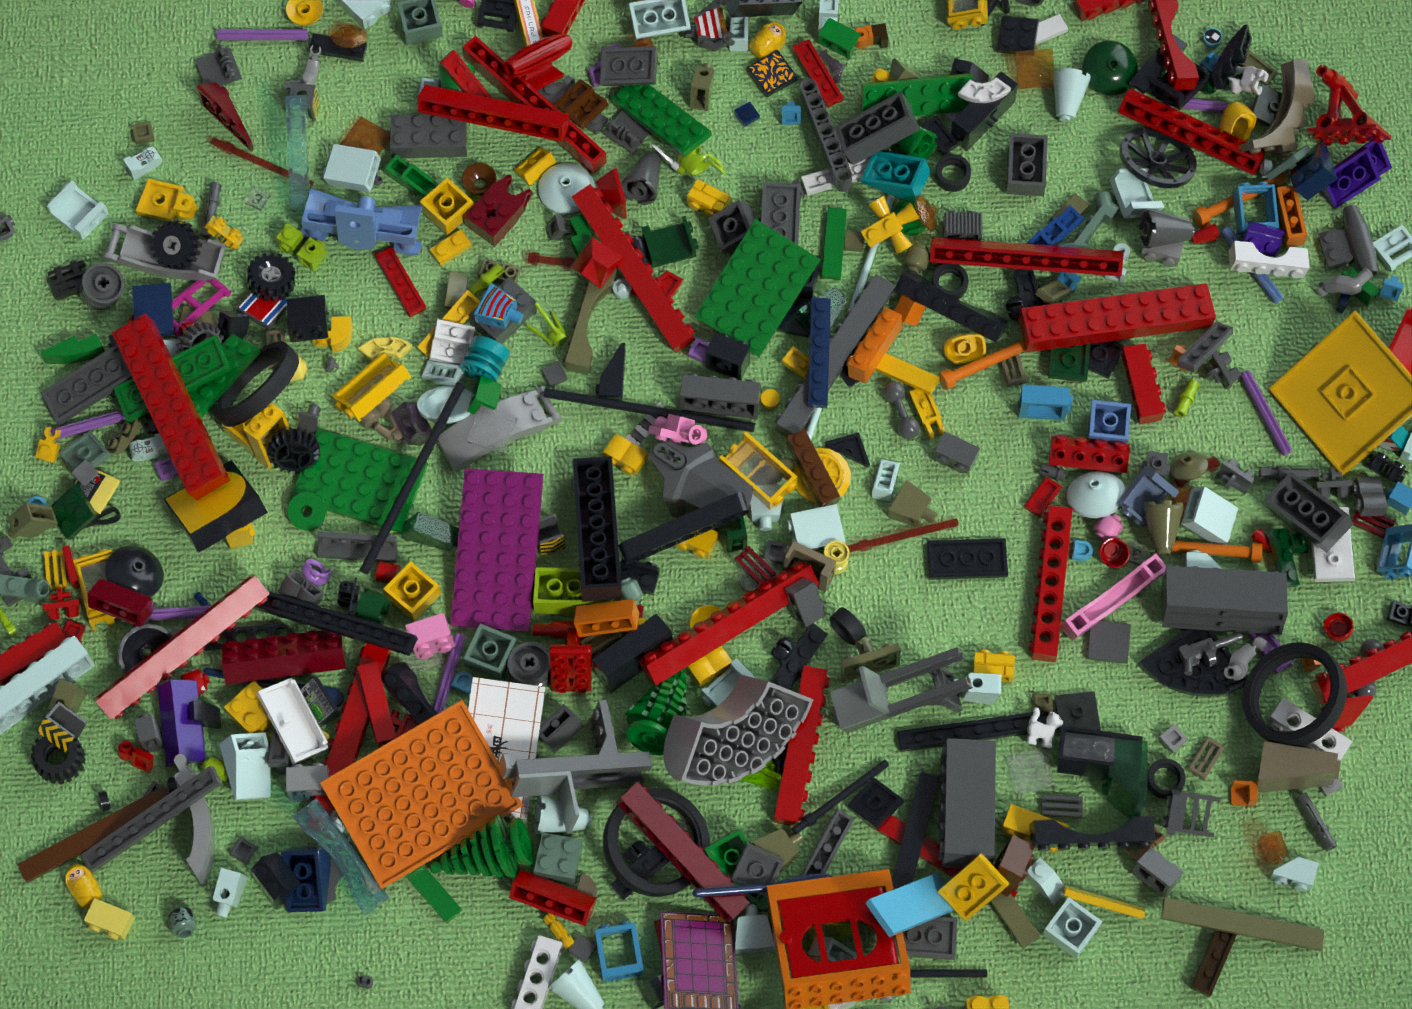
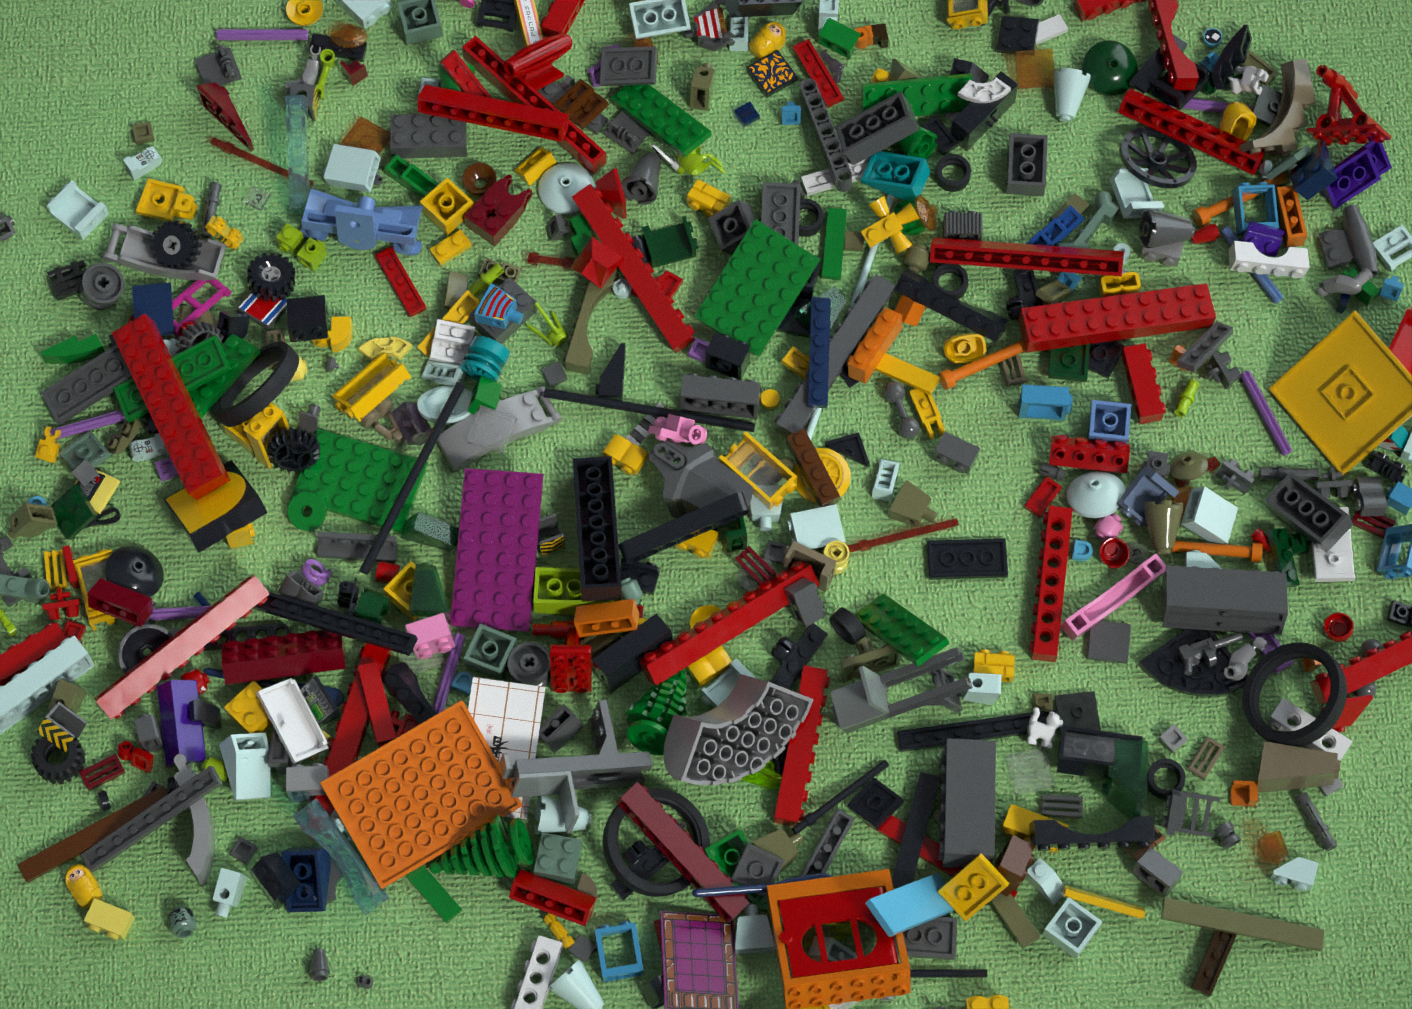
(90, 786): none -> dark red tile
(319, 966): none -> dark grey cone
(325, 55): none -> lime brick
(354, 72): none -> dark red panel
(427, 593): none -> clear green slope
(806, 231): none -> black tyre
(901, 630): none -> green plate
(1119, 285): none -> yellow brick
(1227, 835): none -> dark grey wheel

